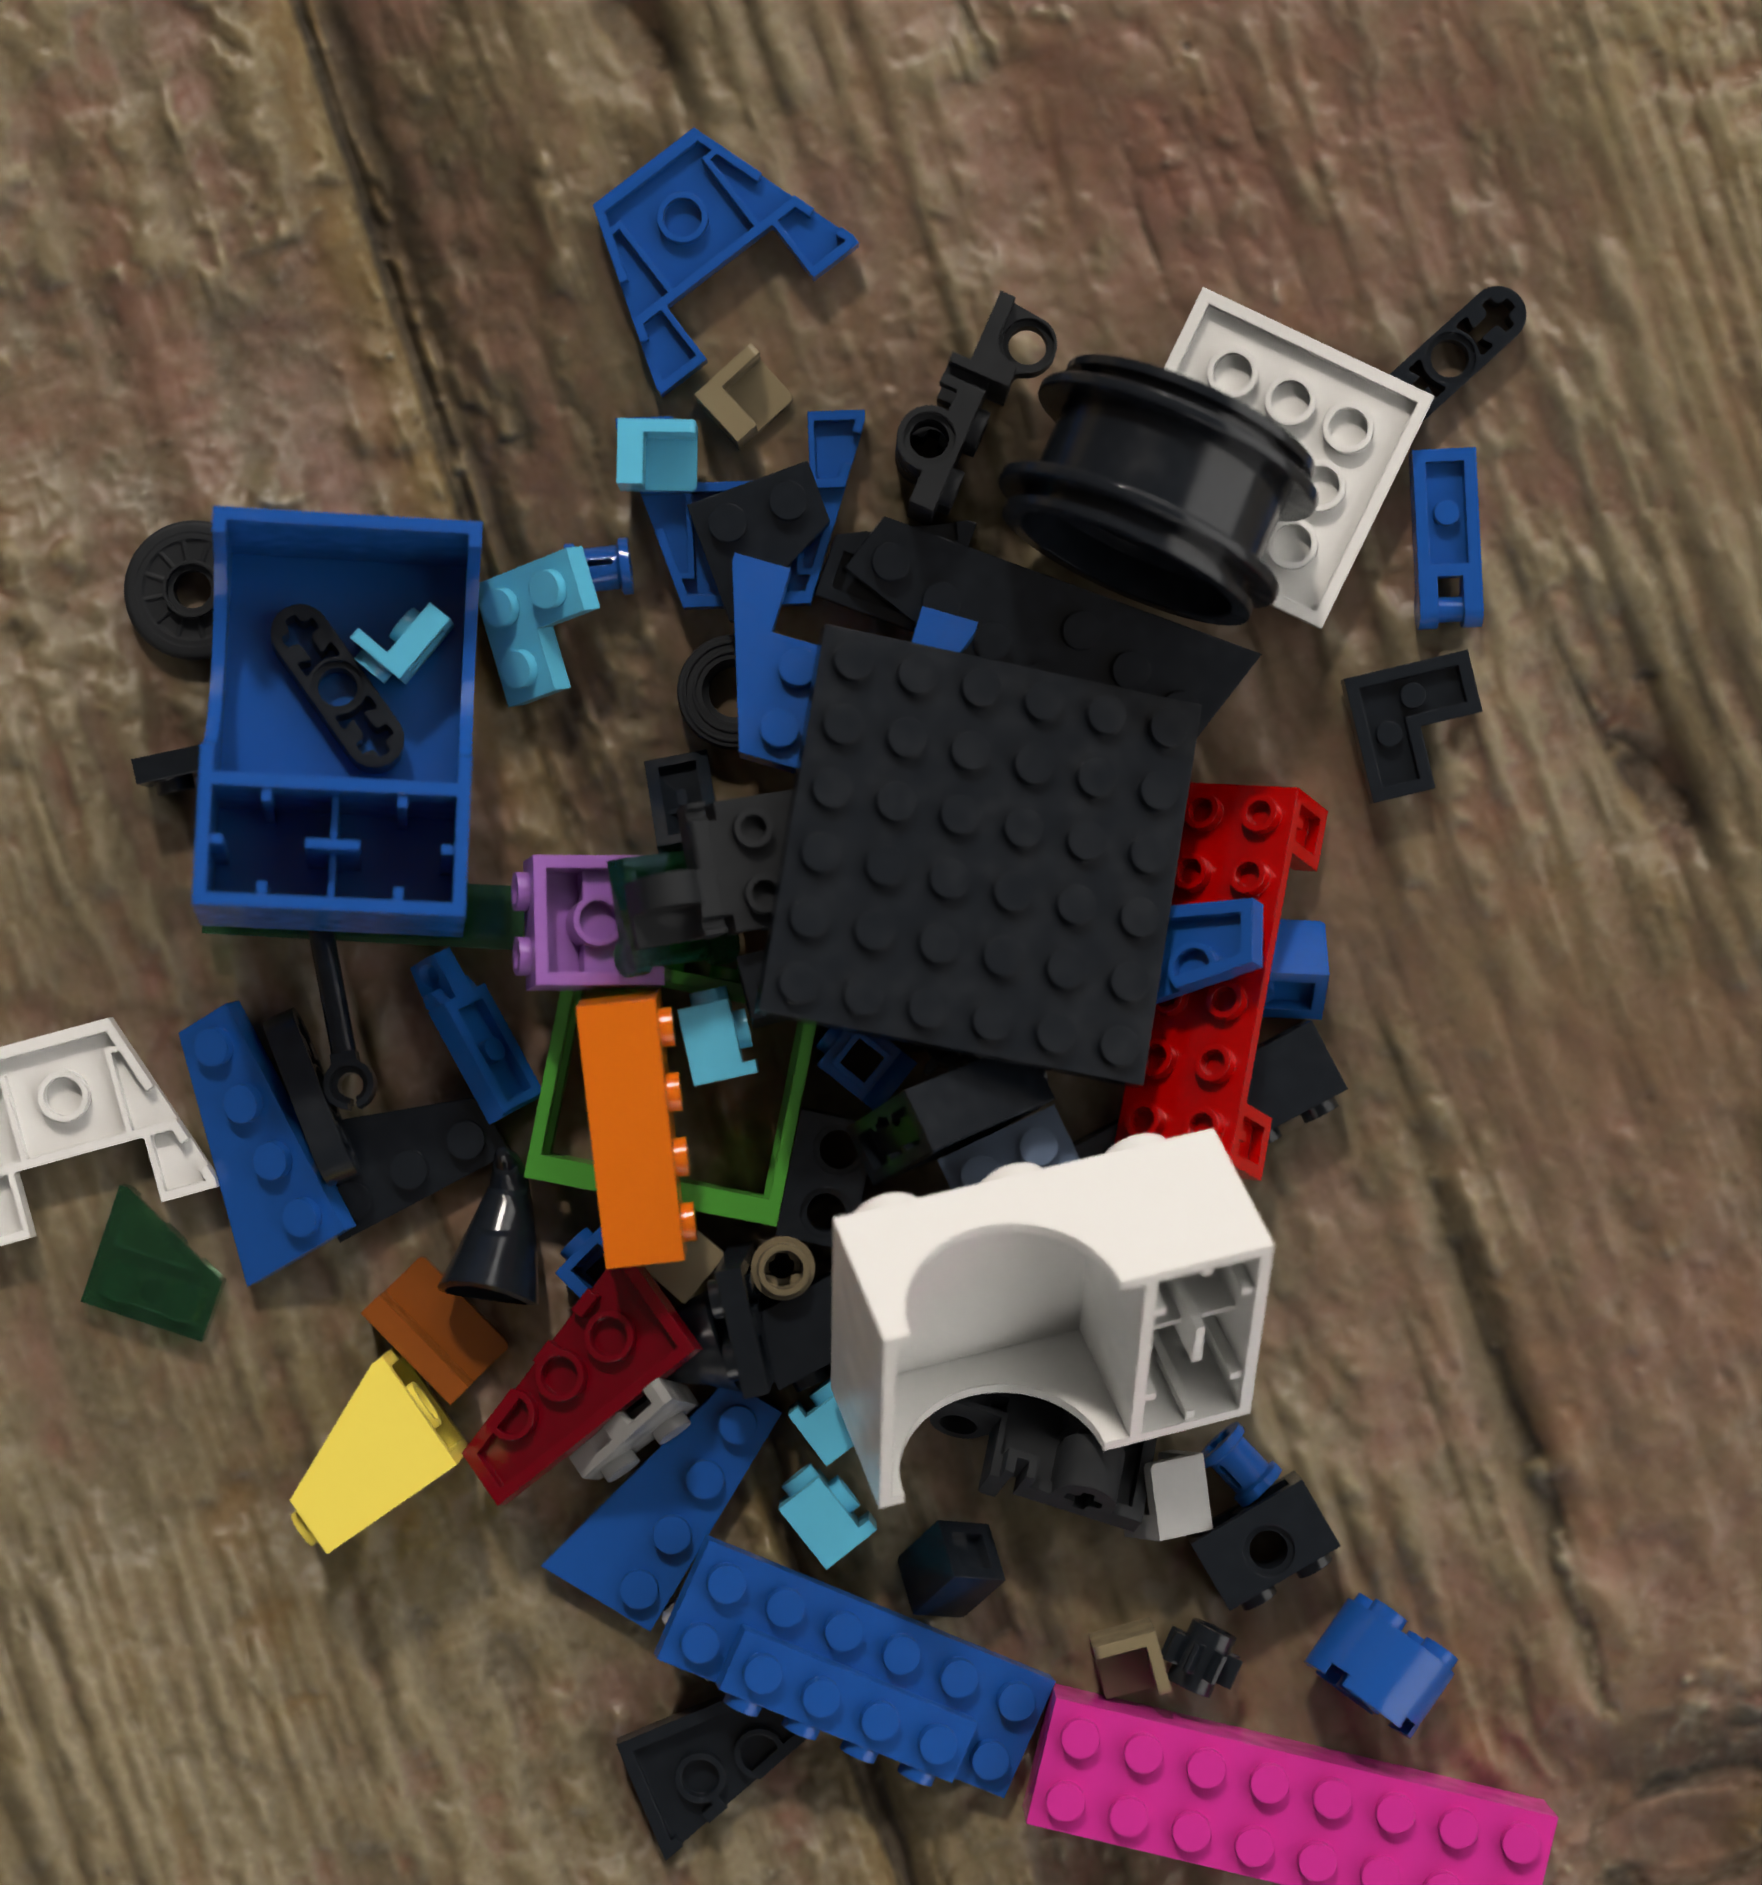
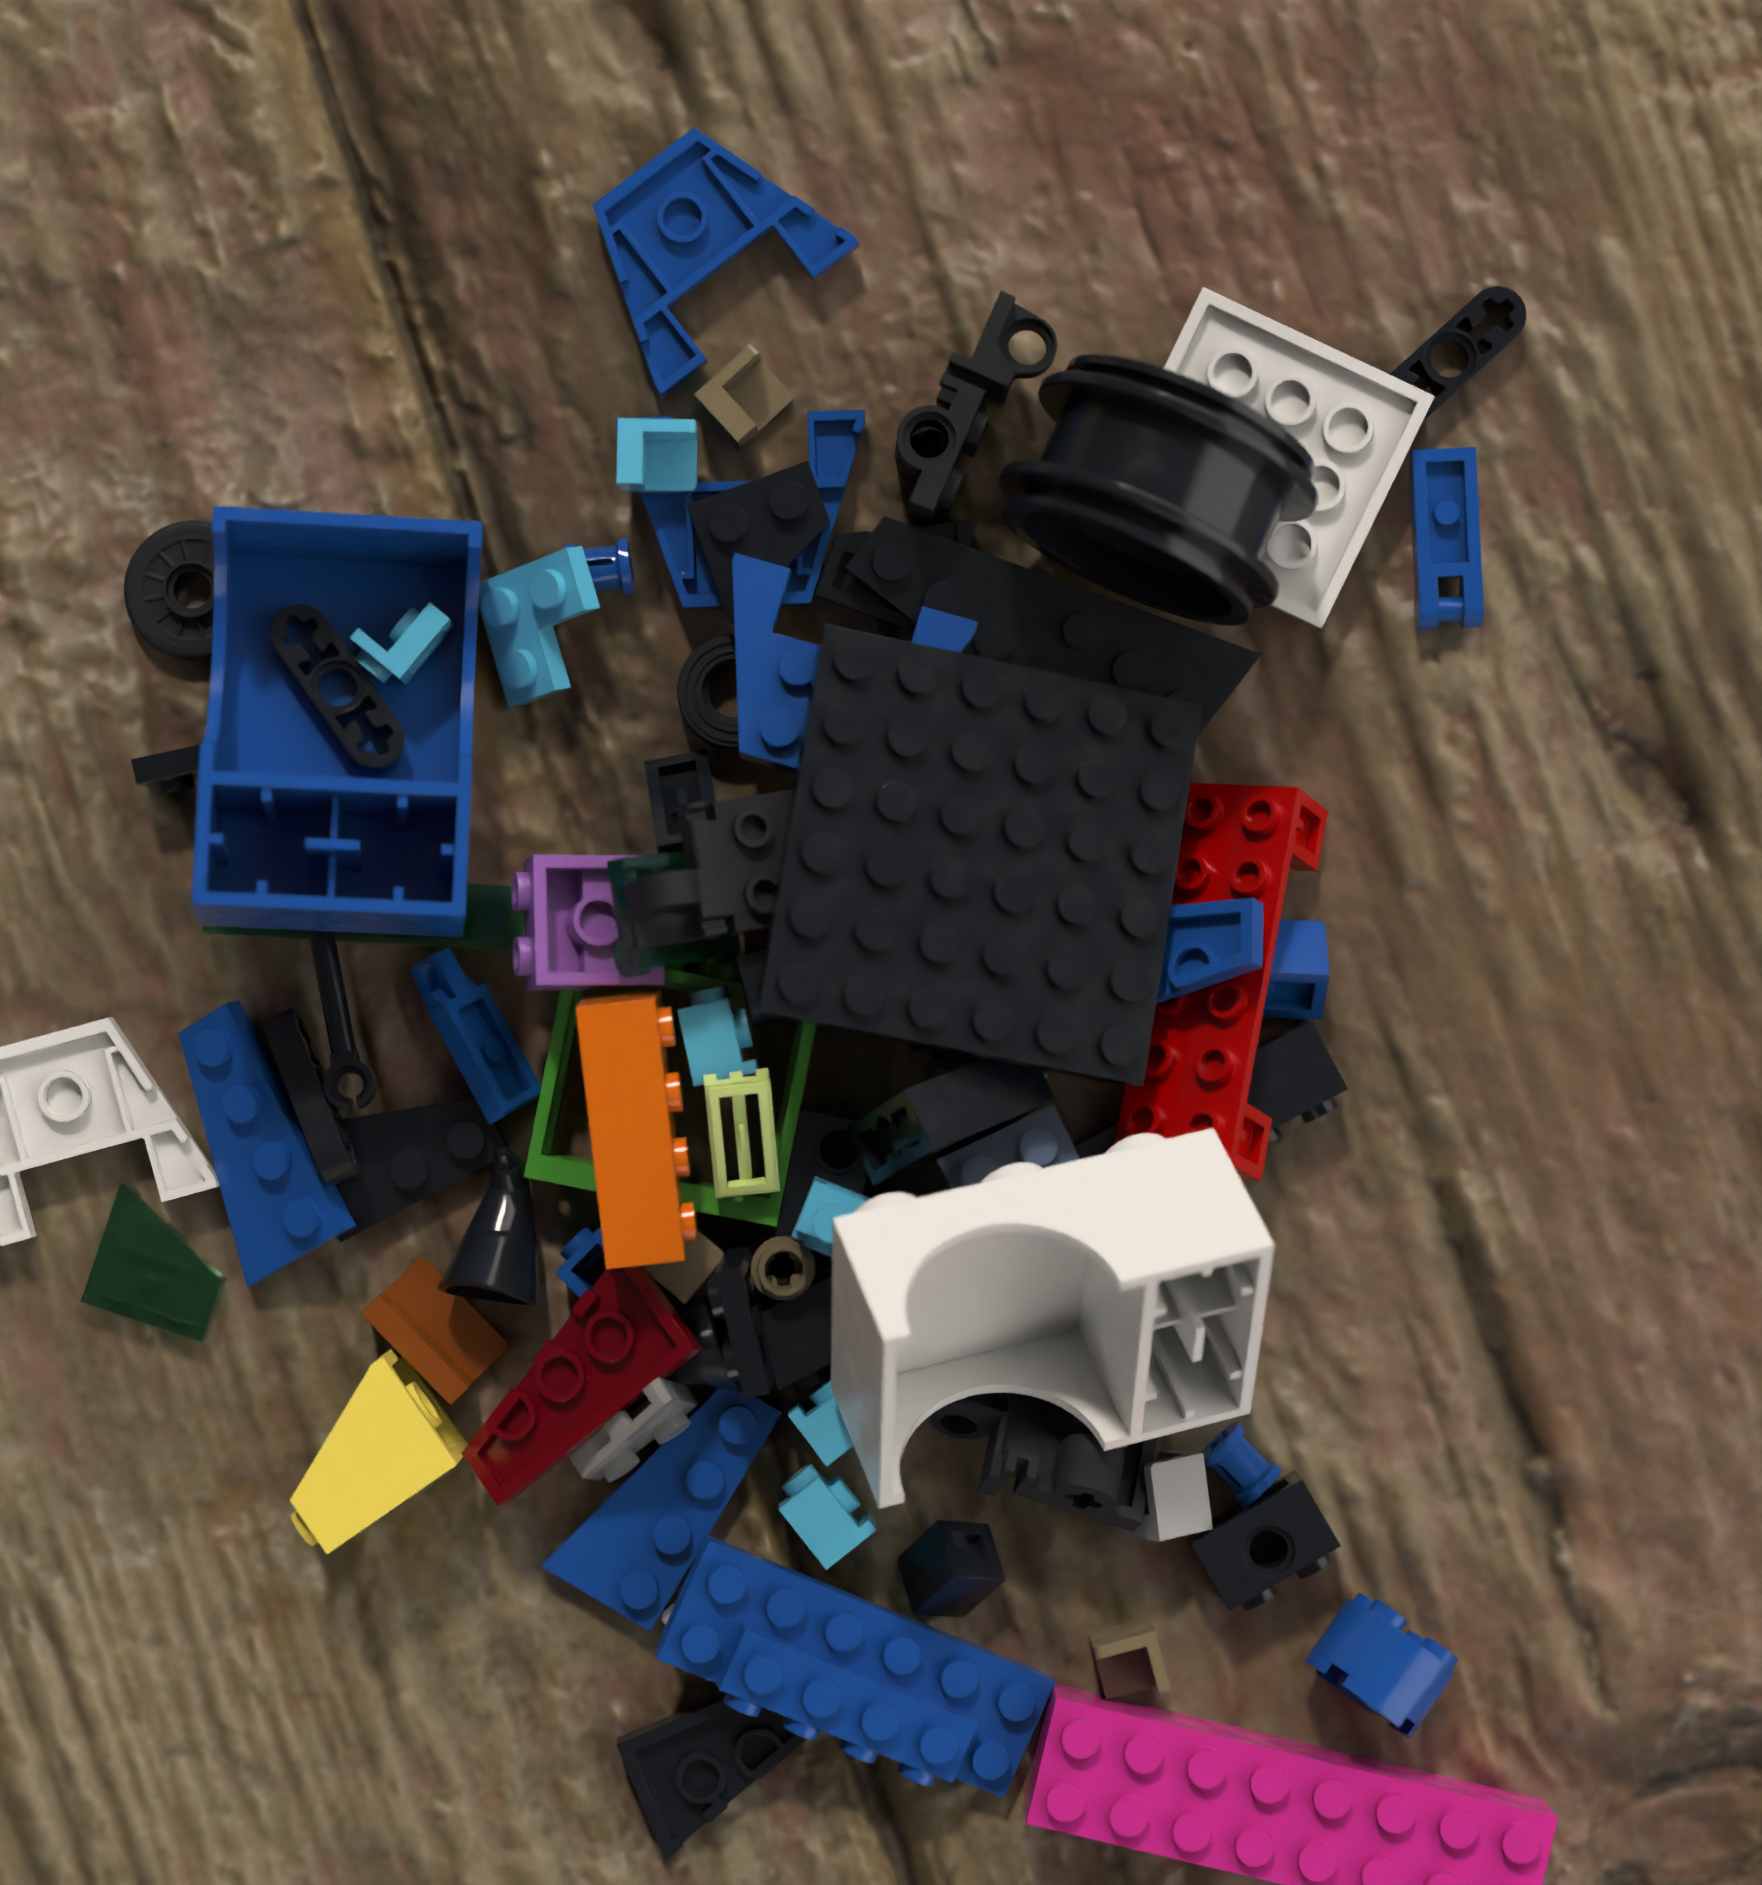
(737, 1088): none -> yellowish green tile
(821, 1205): none -> medium azure brick
(883, 1080): blue window -> none
(1201, 1657): black gear -> none
(1388, 716): black plate -> none

